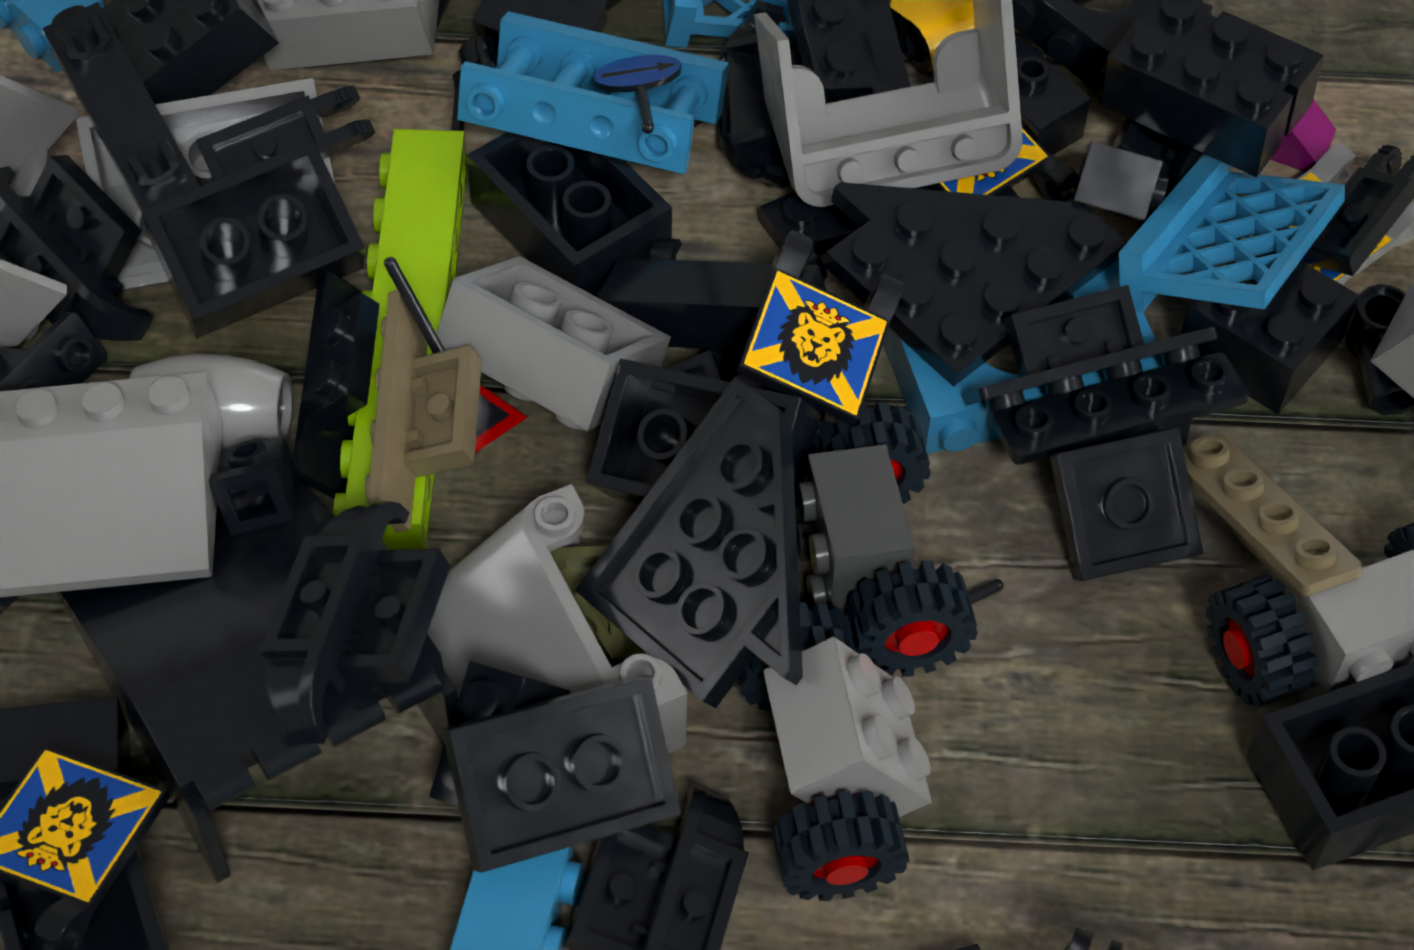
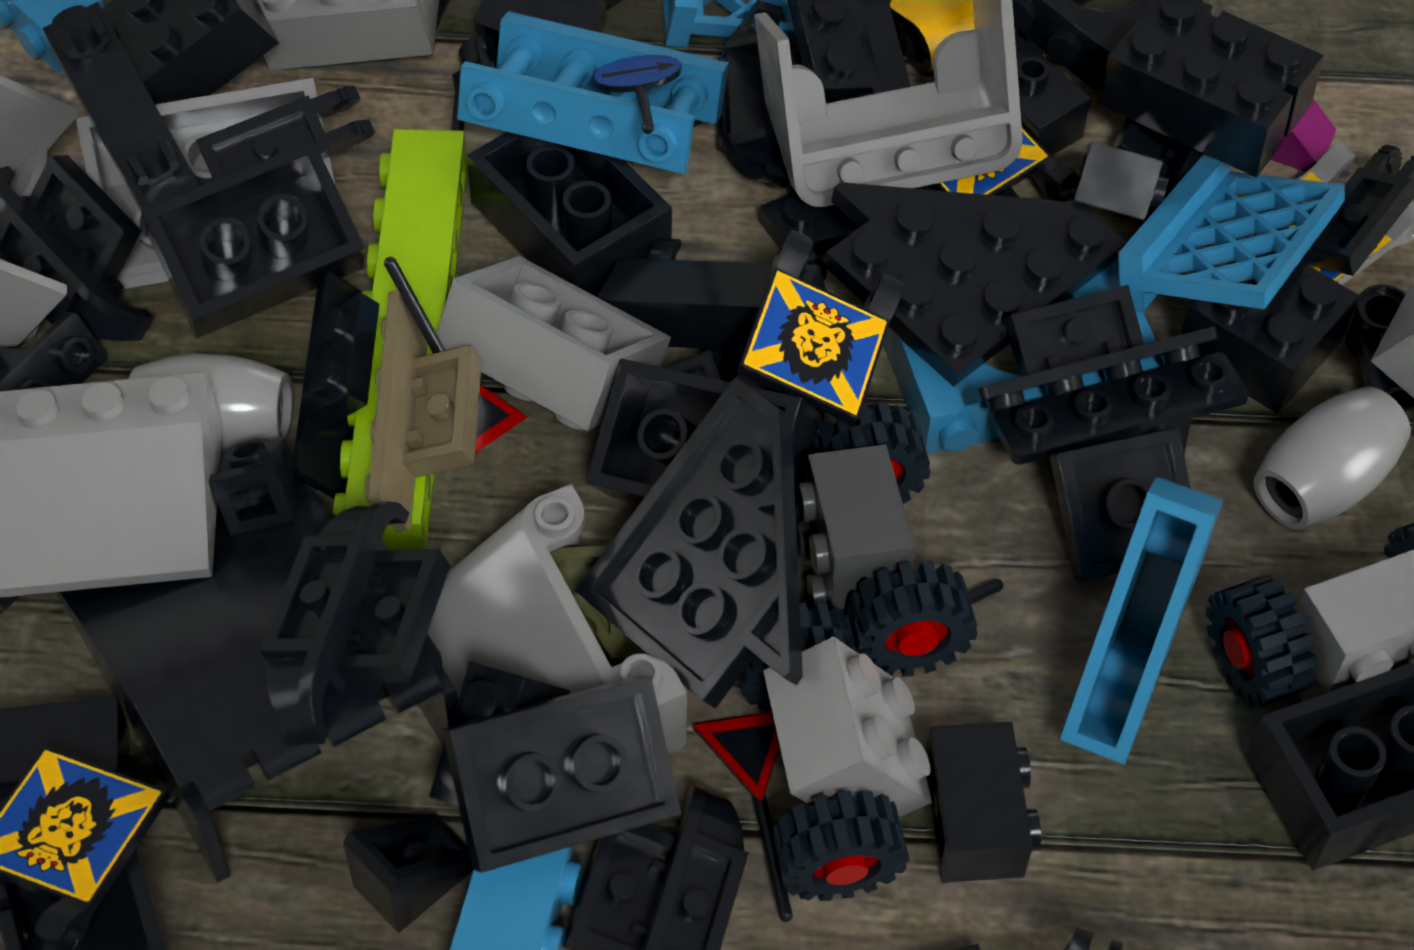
(406, 866): none -> black slope
(749, 751): none -> black piece
(980, 802): none -> black brick
(1141, 619): none -> dark azure brick
(1268, 519): dark tan bracket -> none
(1332, 457): none -> light grey piece

